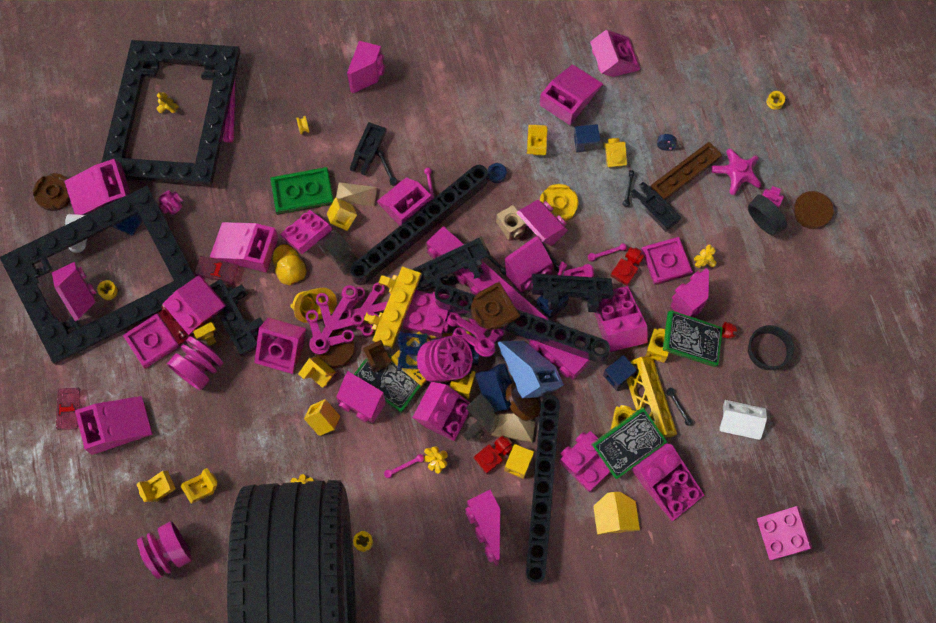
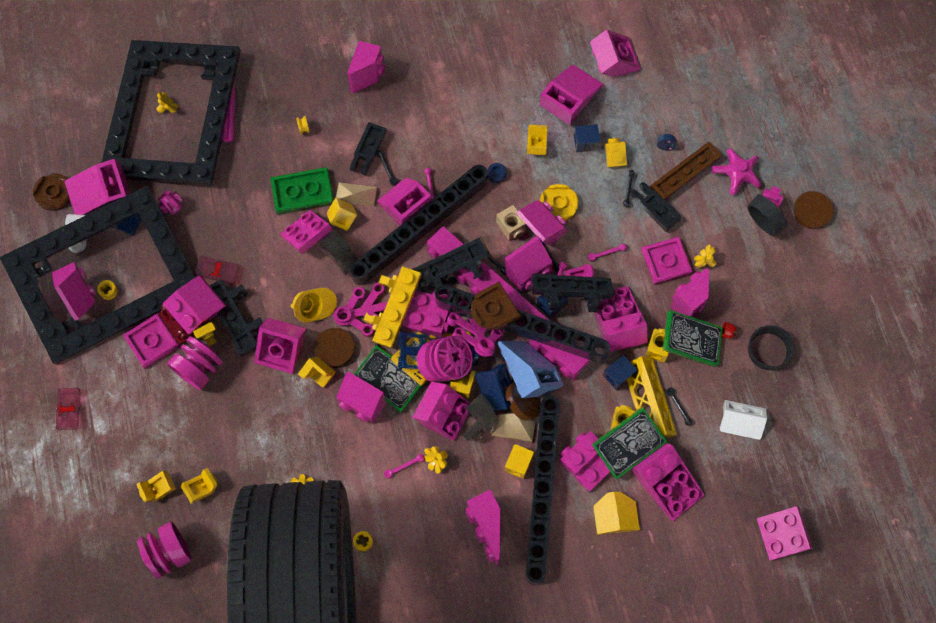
(113, 423): dark pink slope -> none
(245, 244): dark pink slope -> none
(288, 265): yellow piece -> none
(322, 417): yellow panel -> none
(332, 322): dark pink plant -> none
(376, 356): reddish brown panel -> none
(489, 458): red plate -> none
(625, 269): red plate -> none
(781, 98): yellow bush -> none

